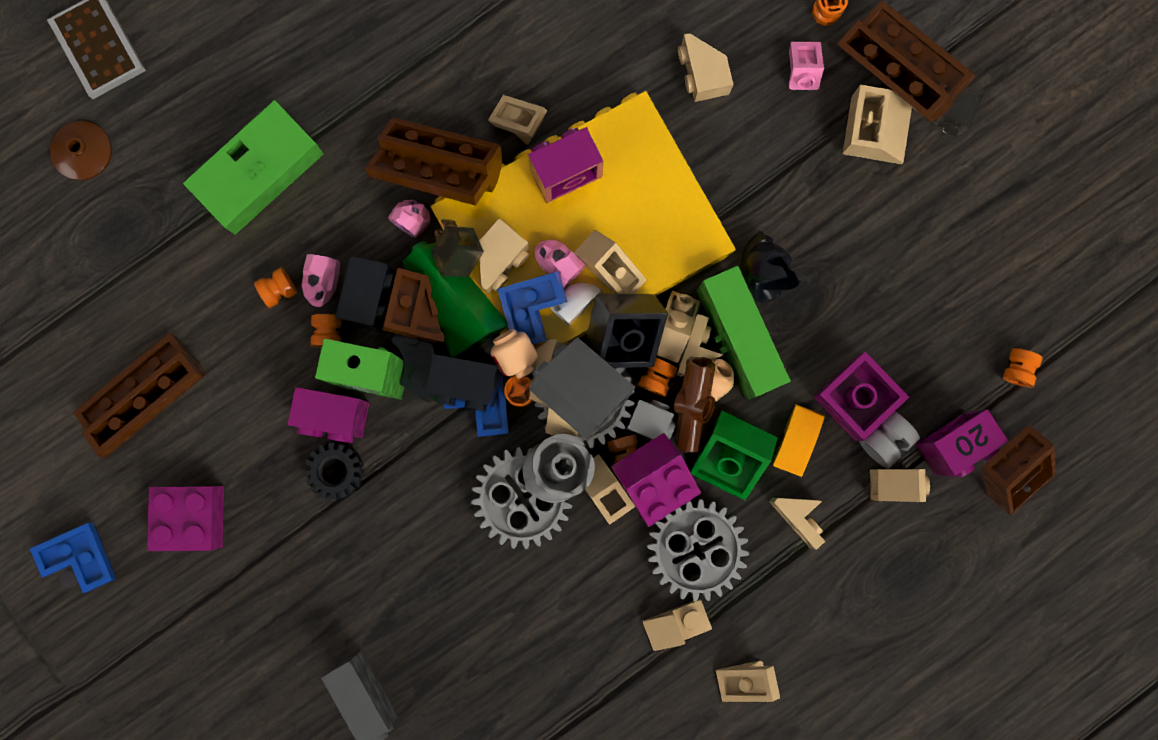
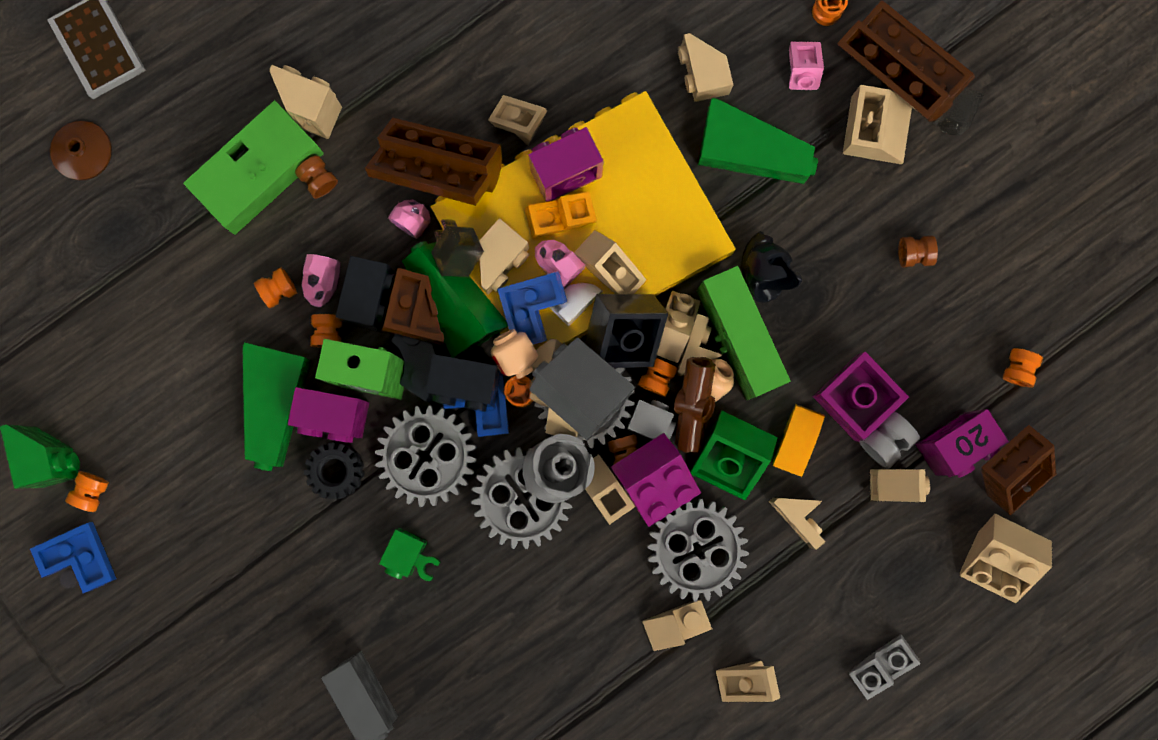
(37, 457): none -> green slope
(86, 491): none -> orange wheel
(138, 395): reddish brown brick -> none
(185, 518): magenta brick -> none
(268, 398): none -> green slope
(307, 100): none -> tan slope
(316, 176): none -> dark orange wheel
(403, 439): none -> light grey gear
(405, 554): none -> green brick
(561, 214): none -> light orange slope
(753, 147): none -> green slope
(883, 666): none -> light grey slope
(916, 251): none -> dark orange wheel
(1007, 558): none -> tan slope

